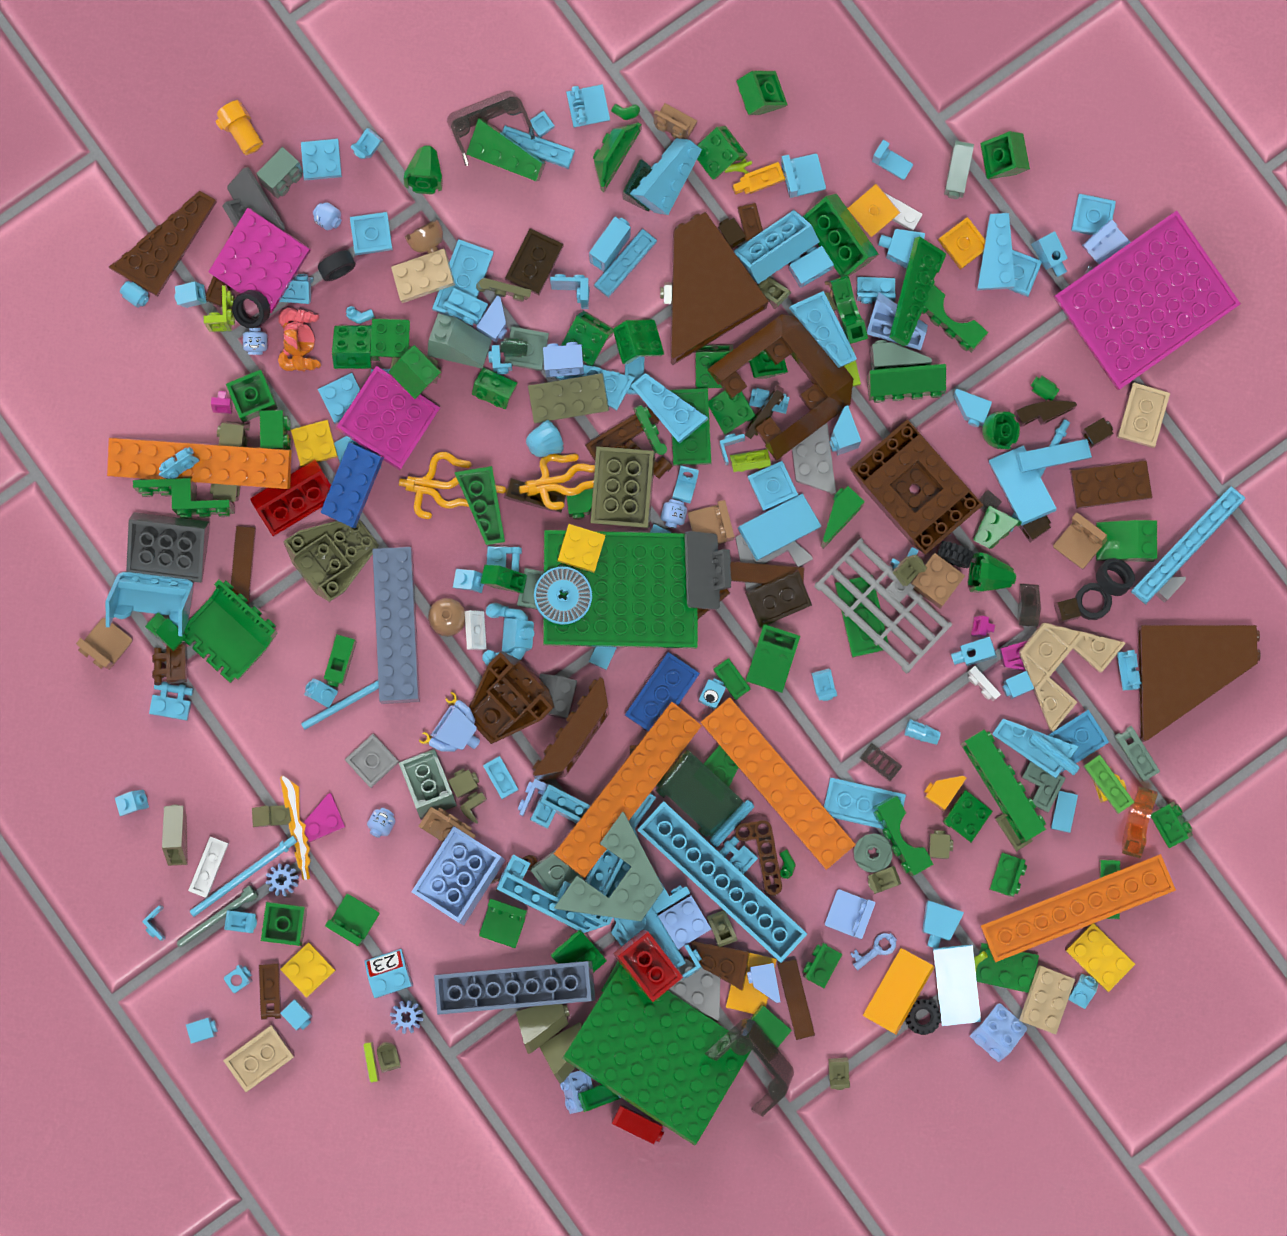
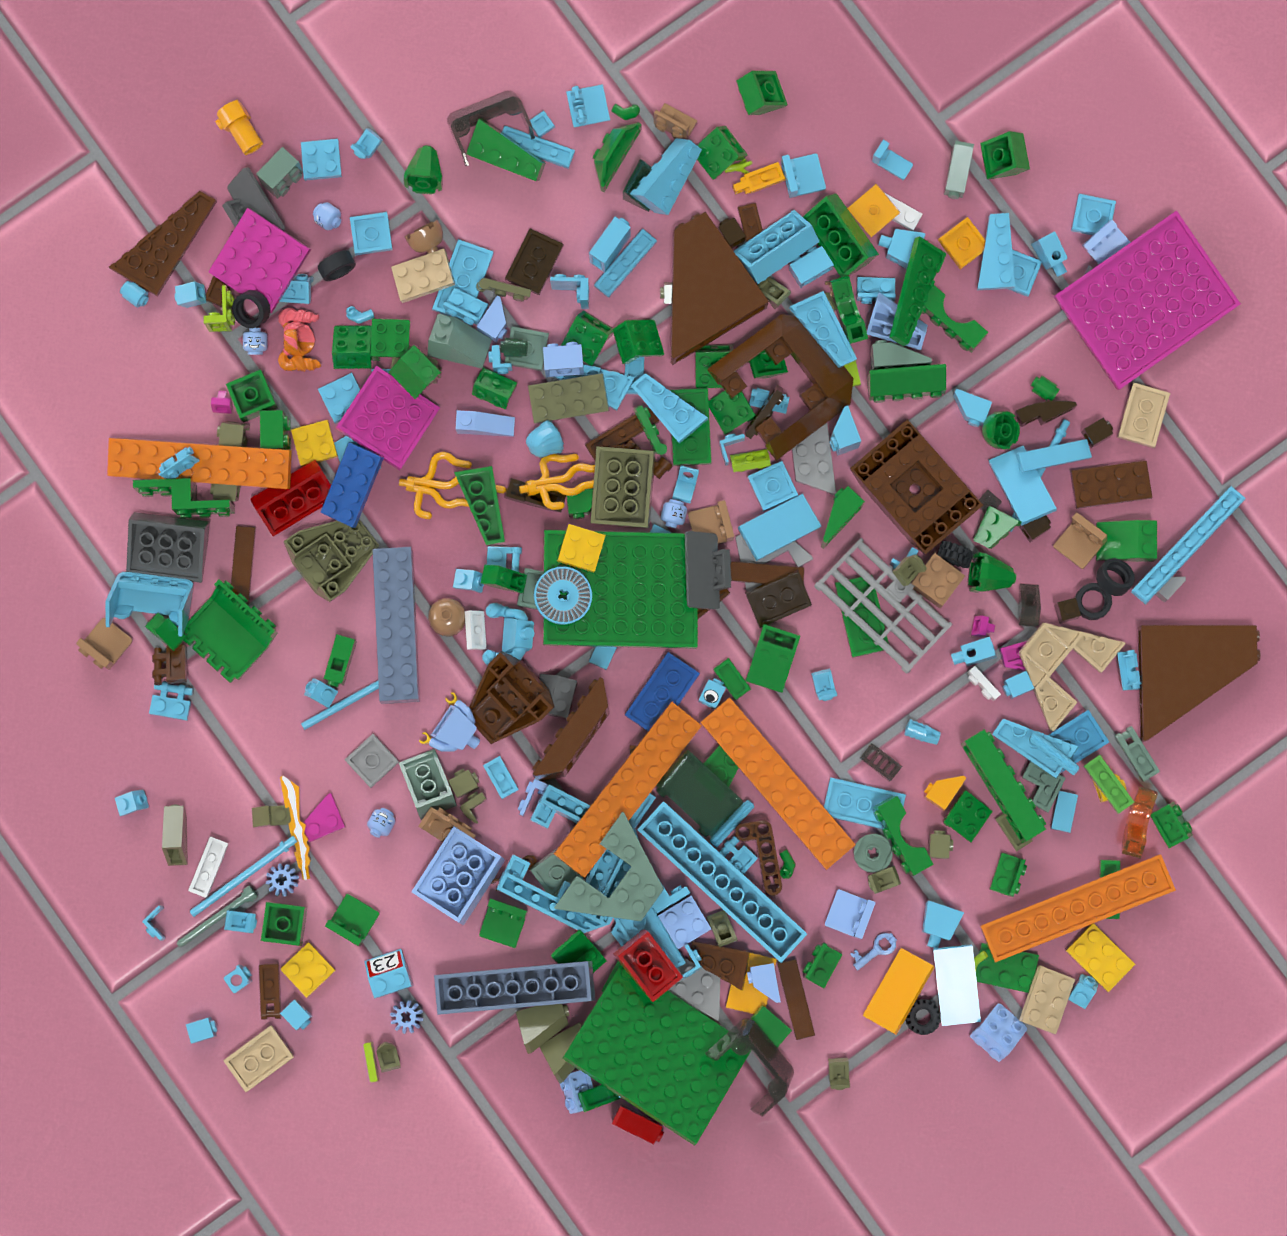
(484, 424): none -> light blue slope

